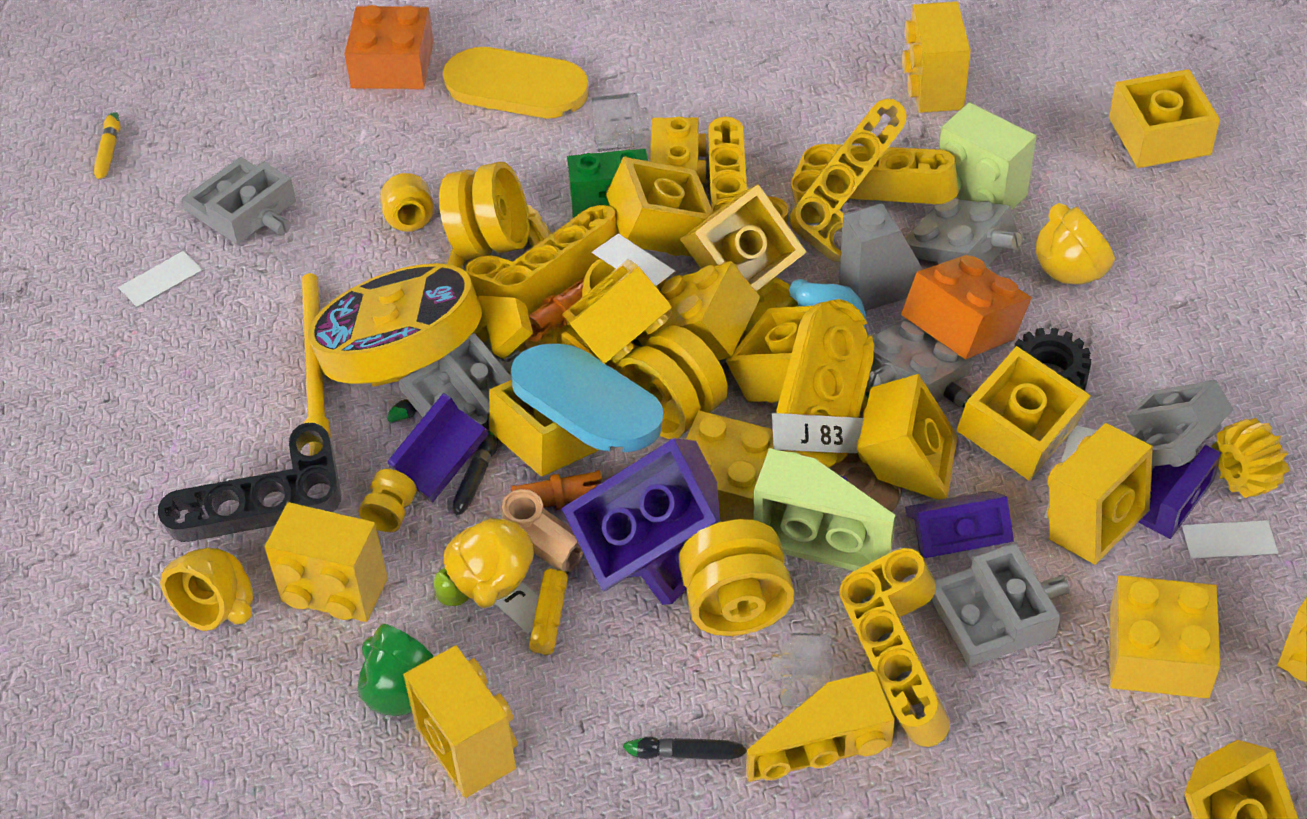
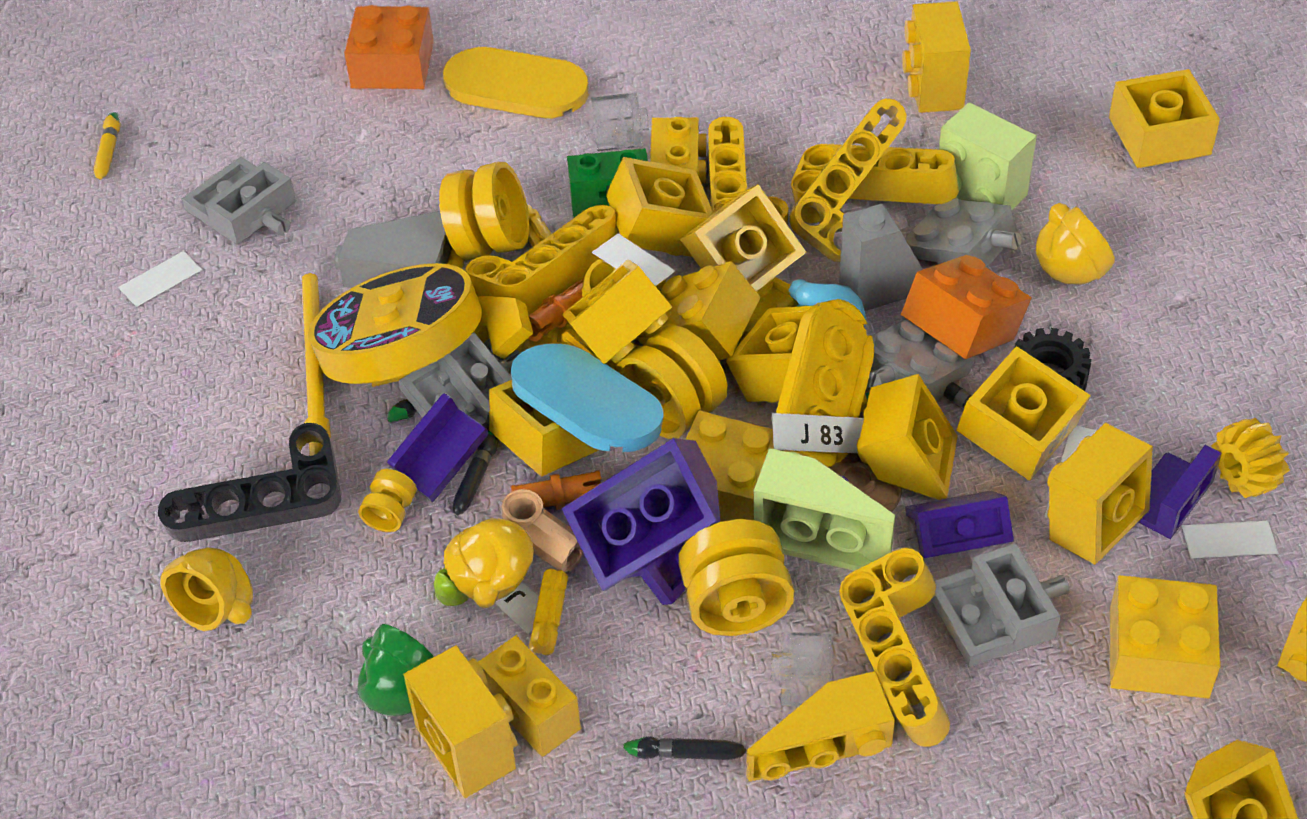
(327, 562): yellow brick -> none
(391, 246): none -> light grey slope
(406, 202): yellow head -> none
(540, 702): none -> yellow brick
(1179, 420): light grey plate -> none

